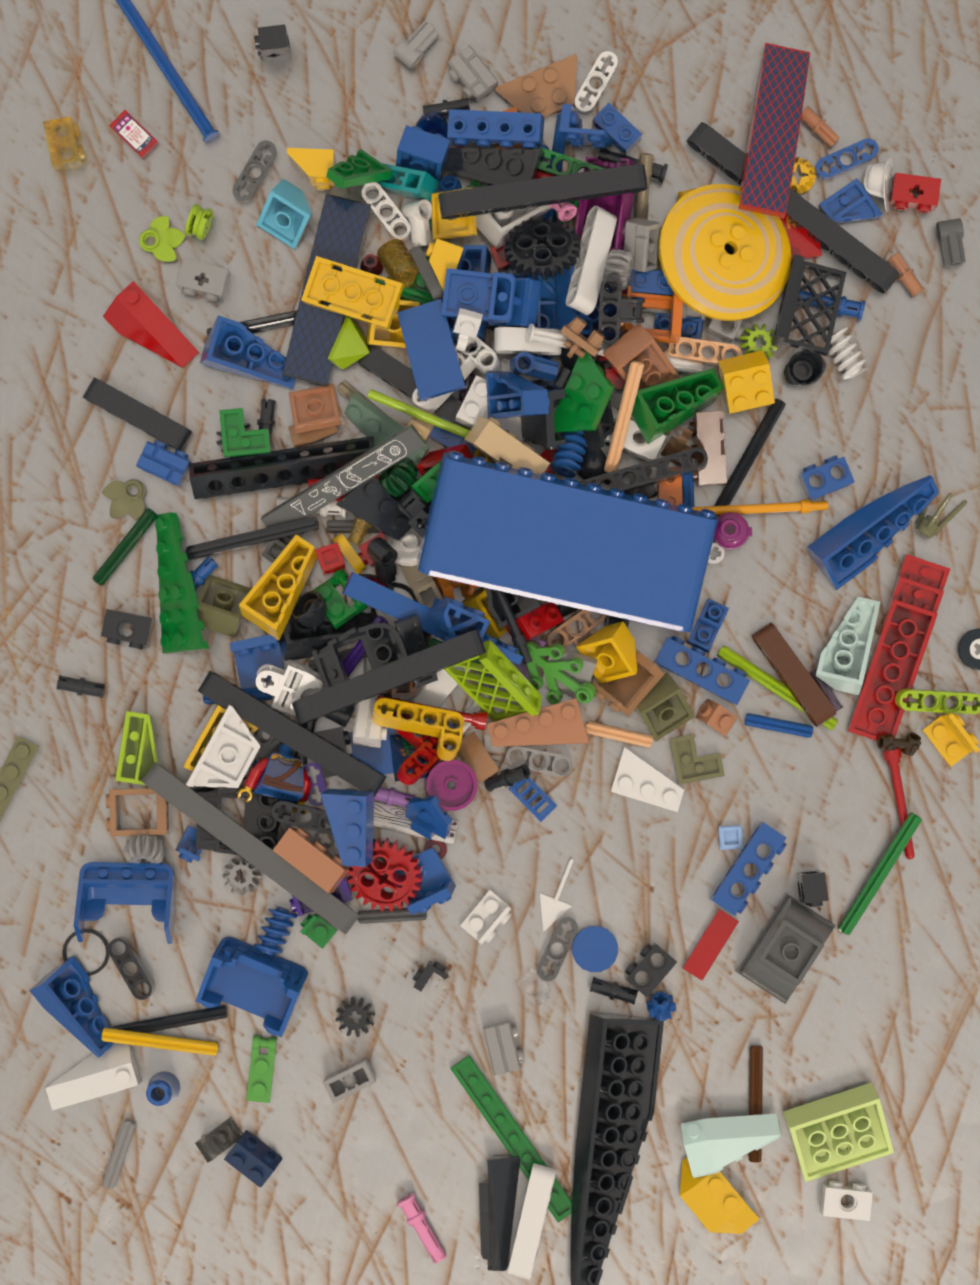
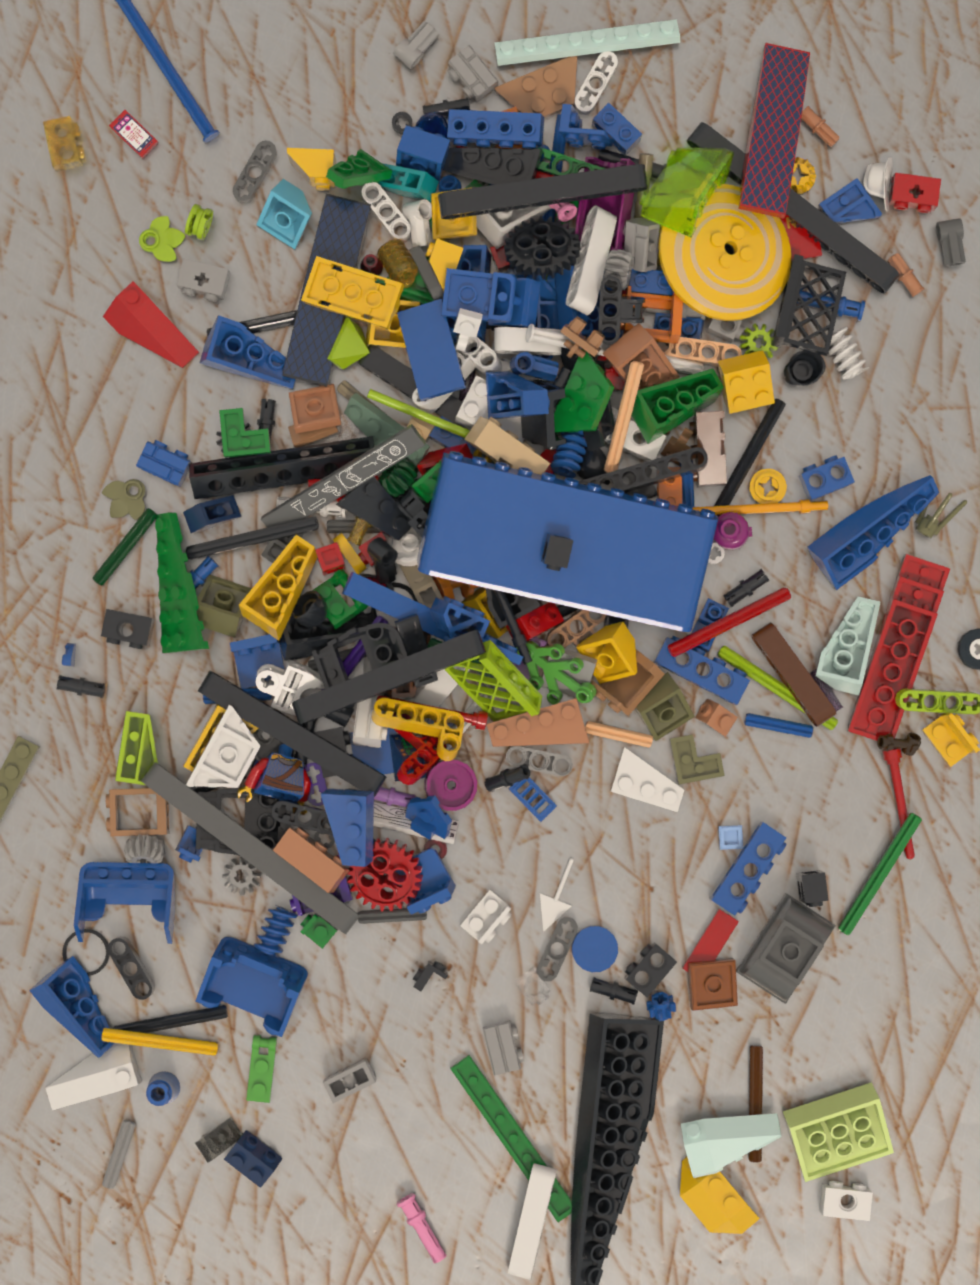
(68, 658): none -> blue tile
(137, 414): black beam -> none
(211, 514): none -> dark blue slope
(273, 43): black brick -> none
(360, 1010): black gear -> none
(397, 128): none -> black bush
(477, 757): medium nougat slope -> none
(497, 1209): black wedge -> none
(557, 552): none -> black brick
(587, 42): none -> light aqua plate
(686, 187): none -> clear neon green windscreen
(712, 984): none -> dark orange tile
(729, 621): none -> red axle
(746, 587): none -> black pin
(763, 477): none -> yellow gear
(864, 158): blue beam -> none

